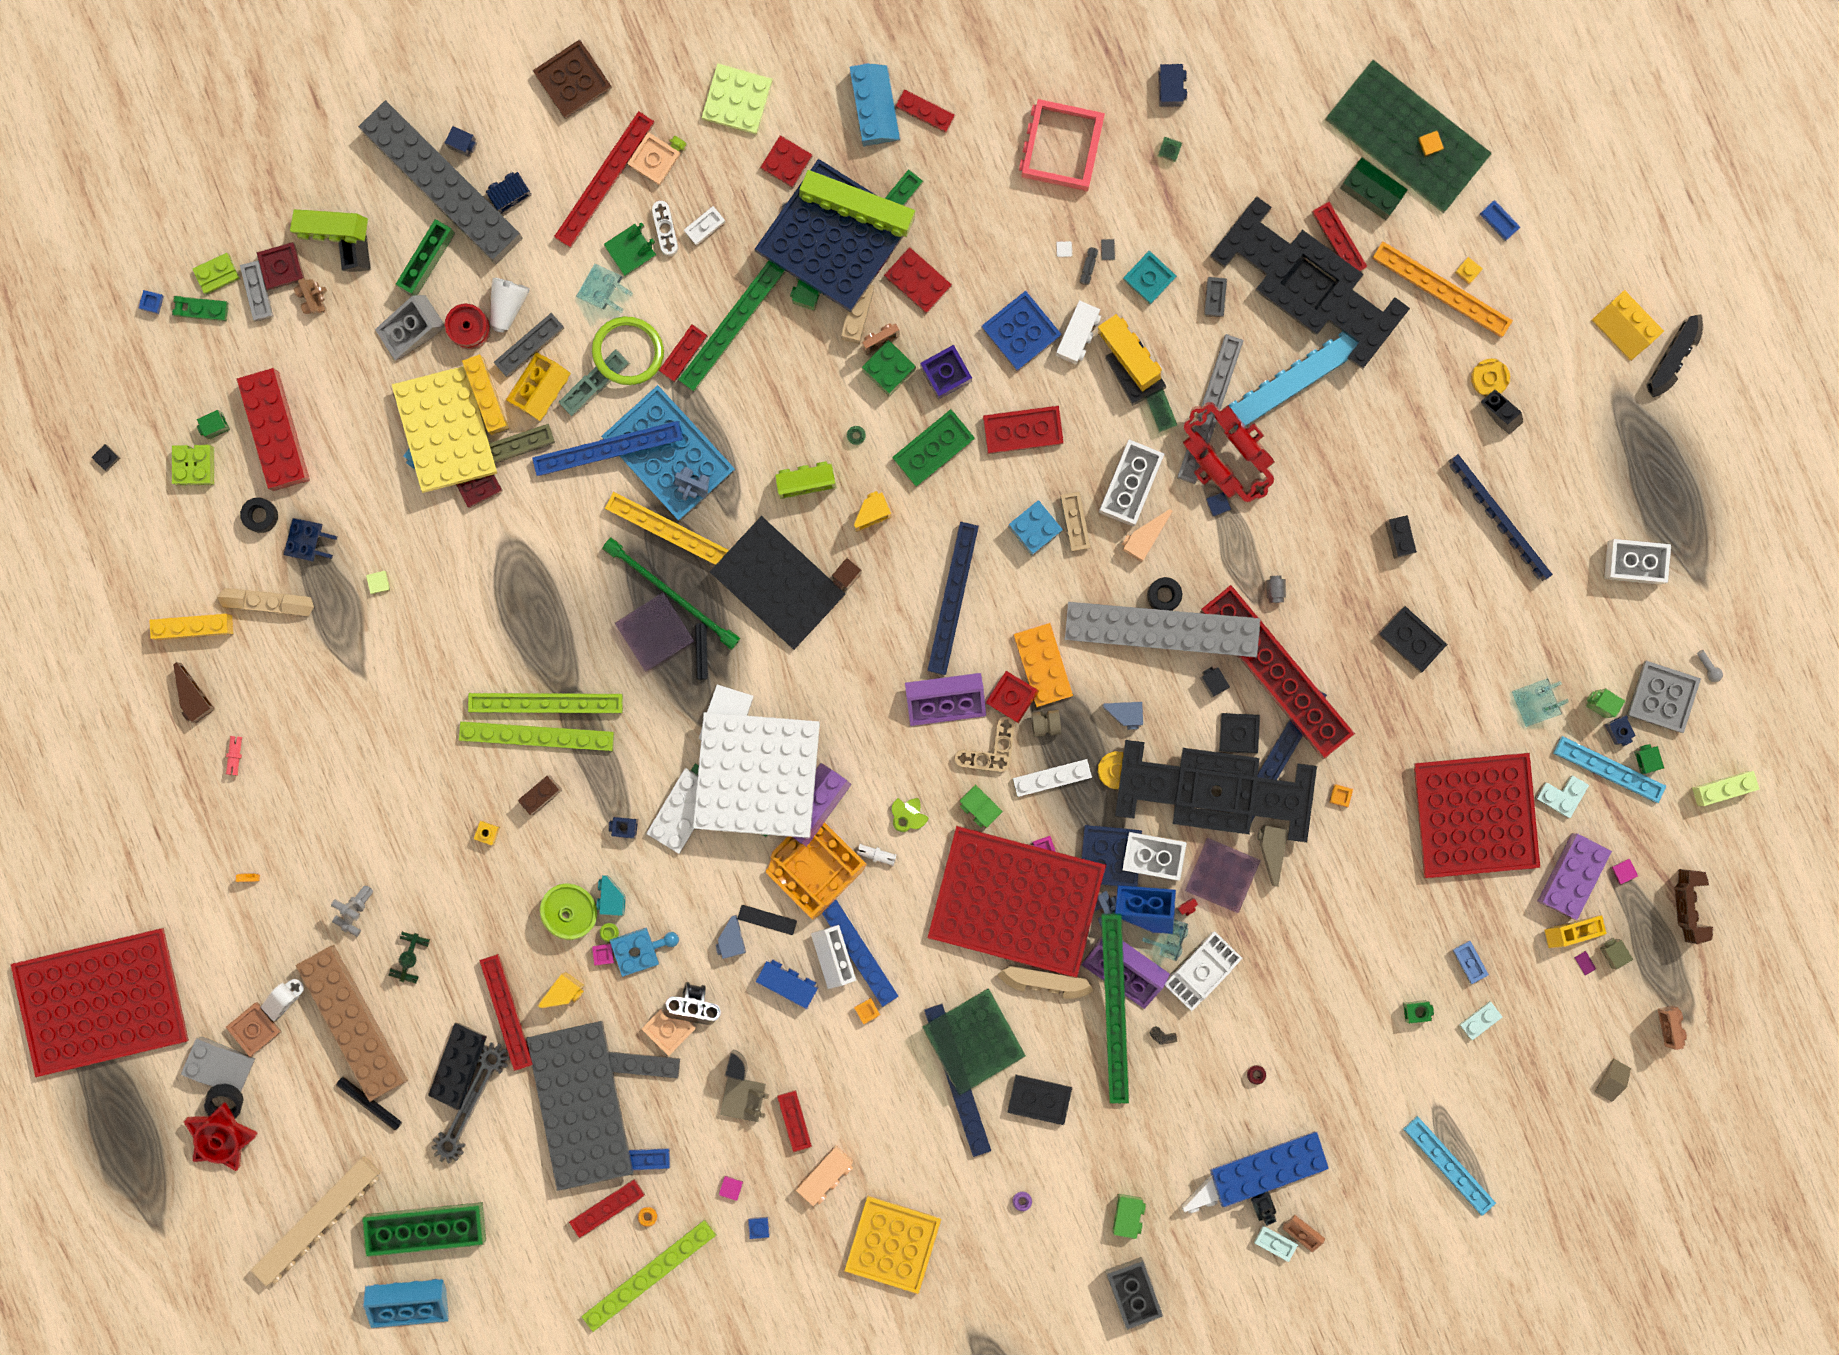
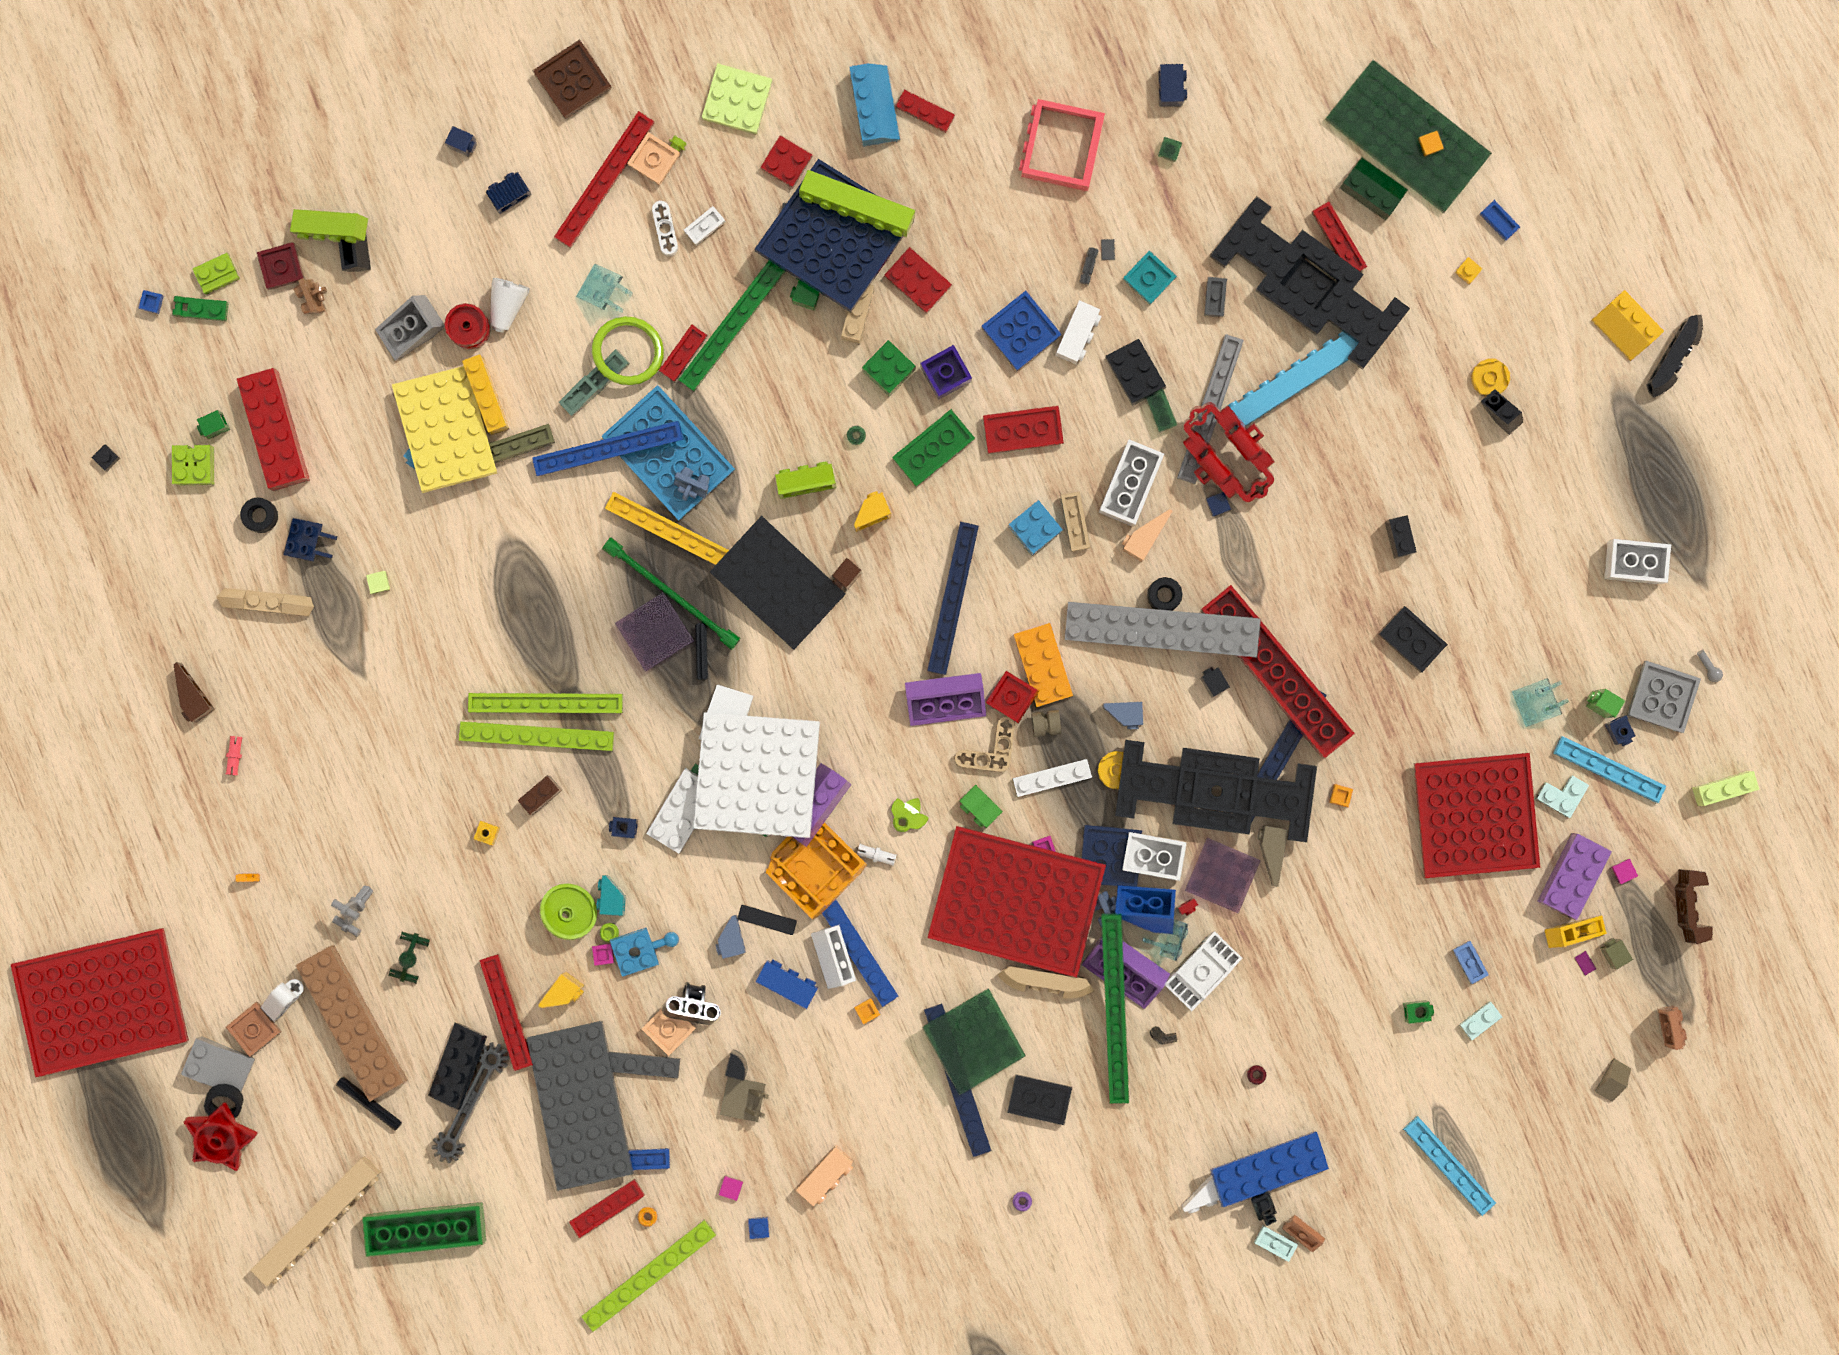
(191, 626): yellow brick -> none
(256, 291): light grey plate -> none
(406, 1303): dark azure slope -> none
(425, 258): green brick -> none
(440, 182): dark grey brick -> none
(478, 491): dark red plate -> none
(529, 345): dark grey plate -> none
(538, 386): yellow slope -> none
(630, 249): green plate -> none
(794, 1121): red plate -> none
(874, 342): nougat plate -> none
(892, 1244): yellow plate -> none
(905, 188): green plate -> none
(1064, 249): white sticker -> none
(1128, 1216): bright green brick -> none
(1129, 352): yellow brick -> none
(1134, 1293): dark grey brick -> none
(1239, 733): black tile -> none
(1276, 589): flat silver brick -> none
(1442, 289): light orange plate -> none
(1494, 512): dark blue plate -> none
(1649, 759): green brick -> none

